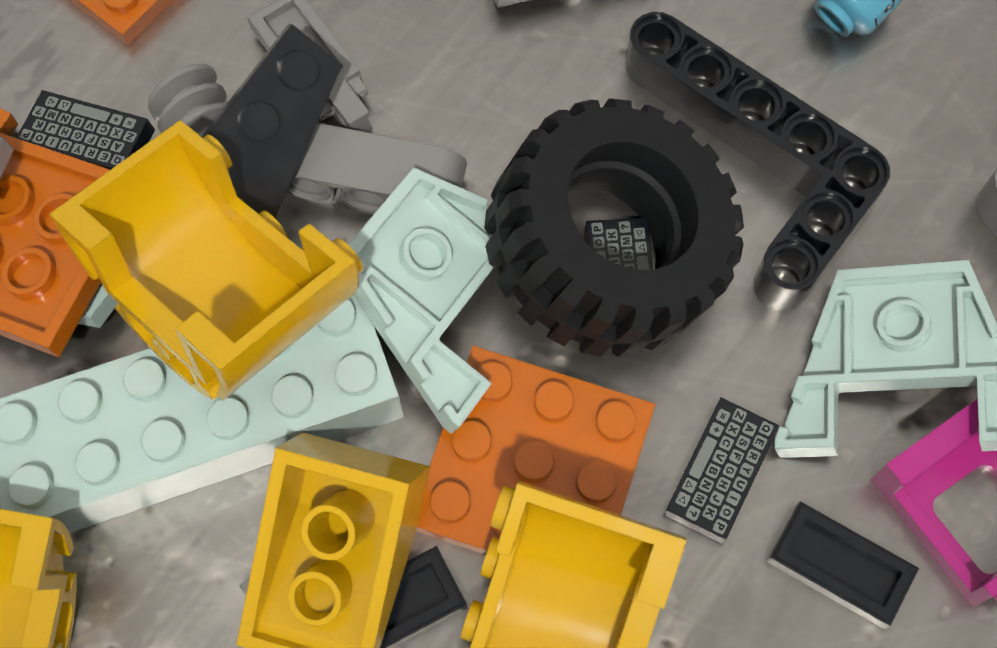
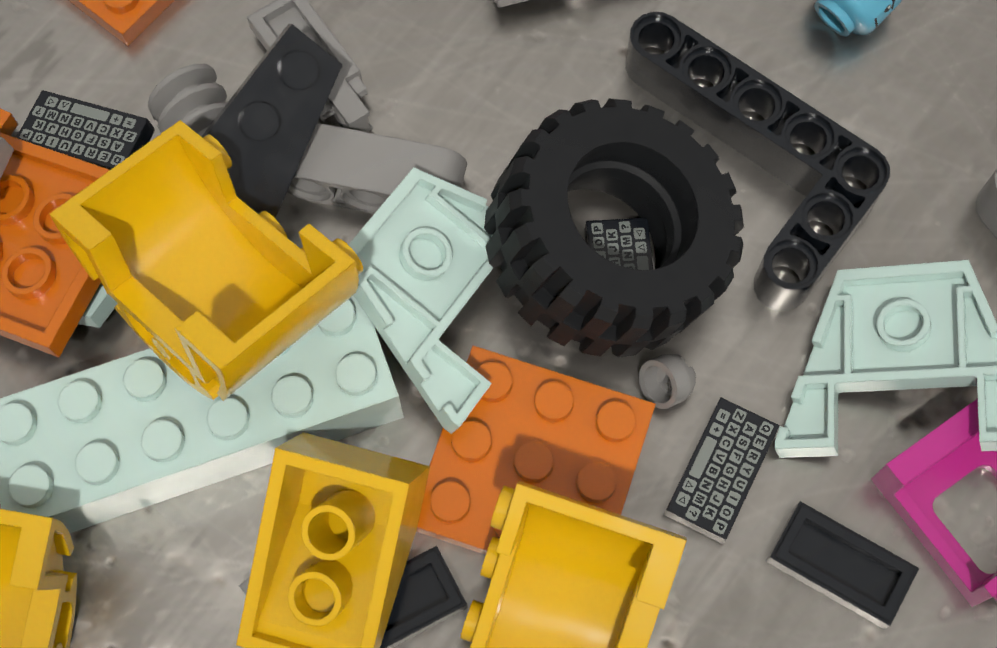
(658, 371): none -> light grey hinge

